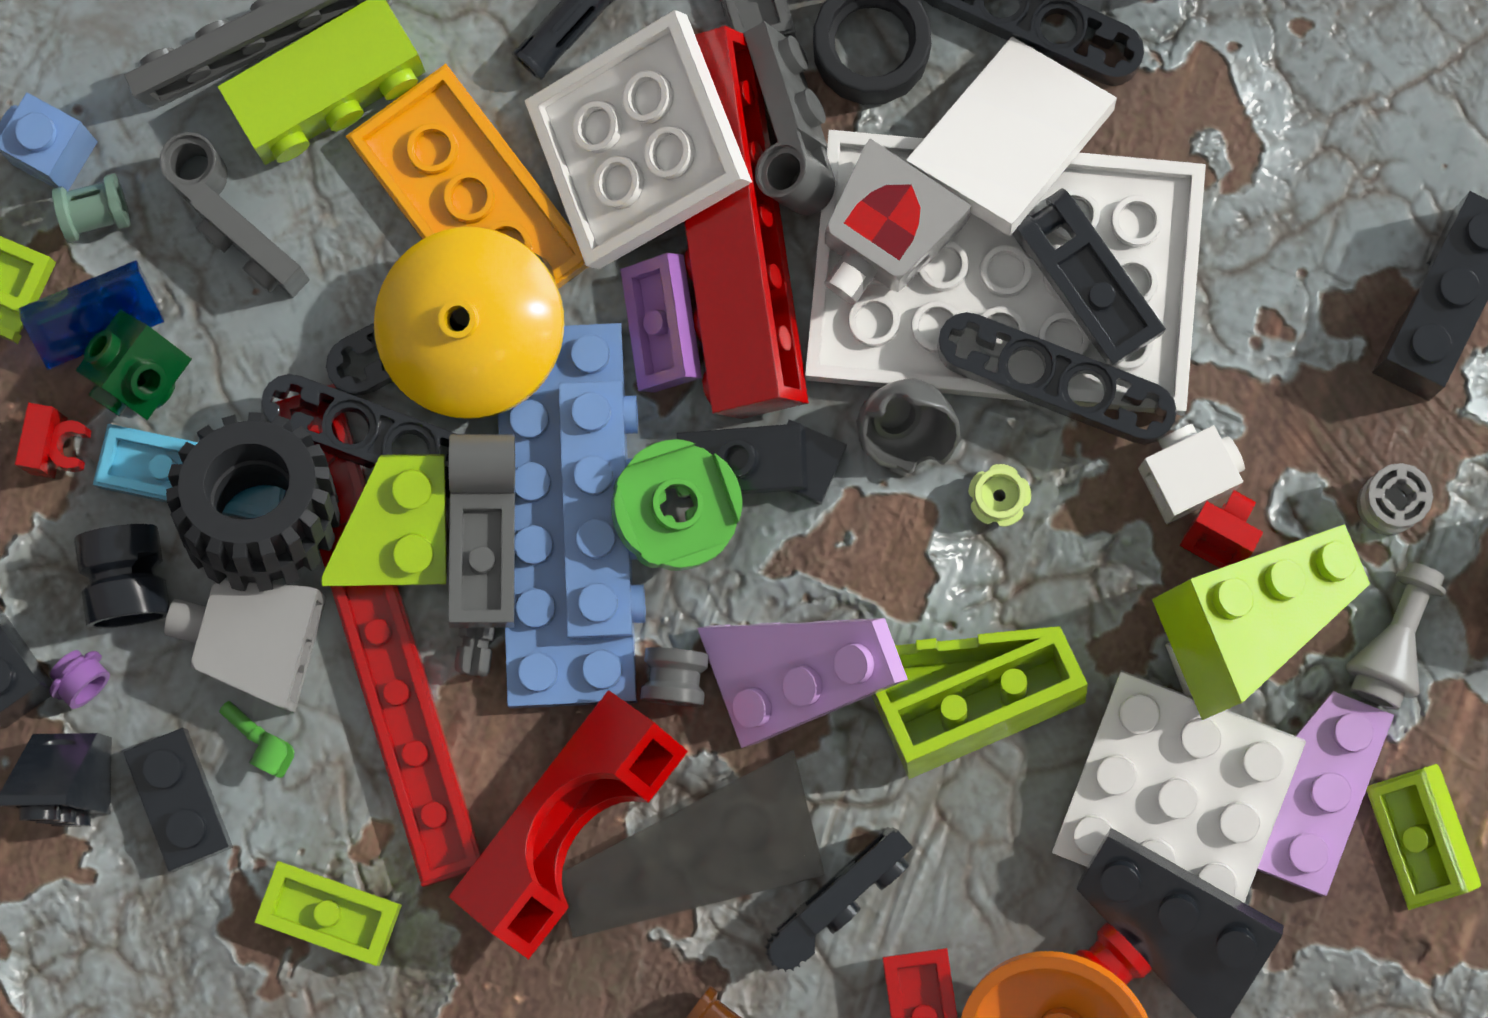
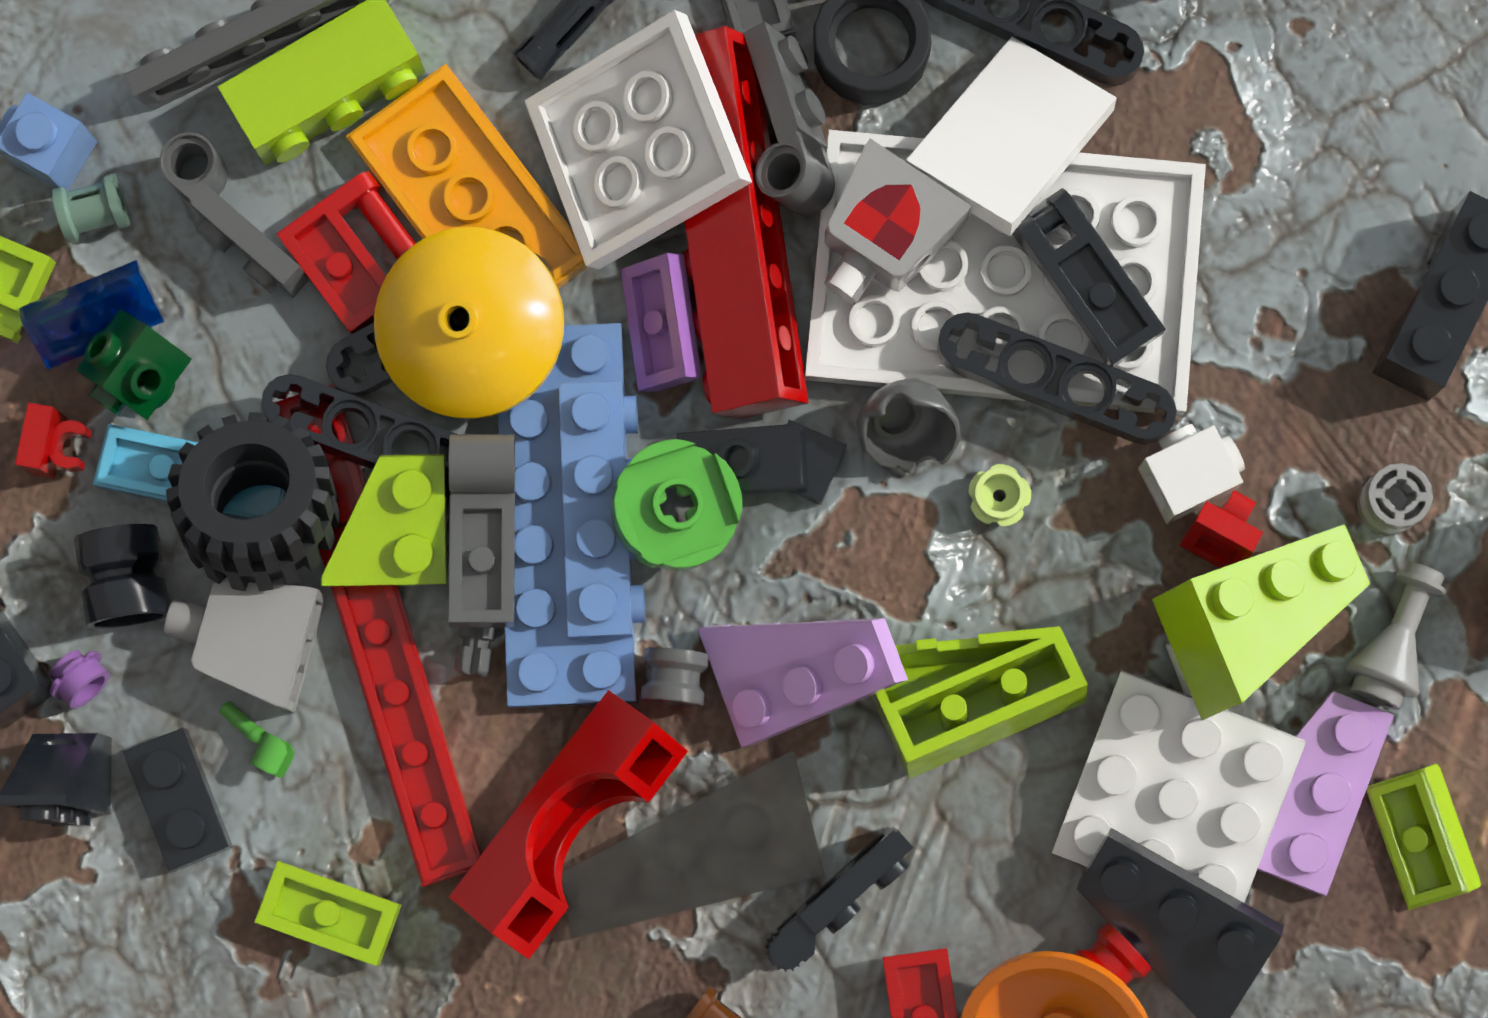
(337, 258): none -> red plate

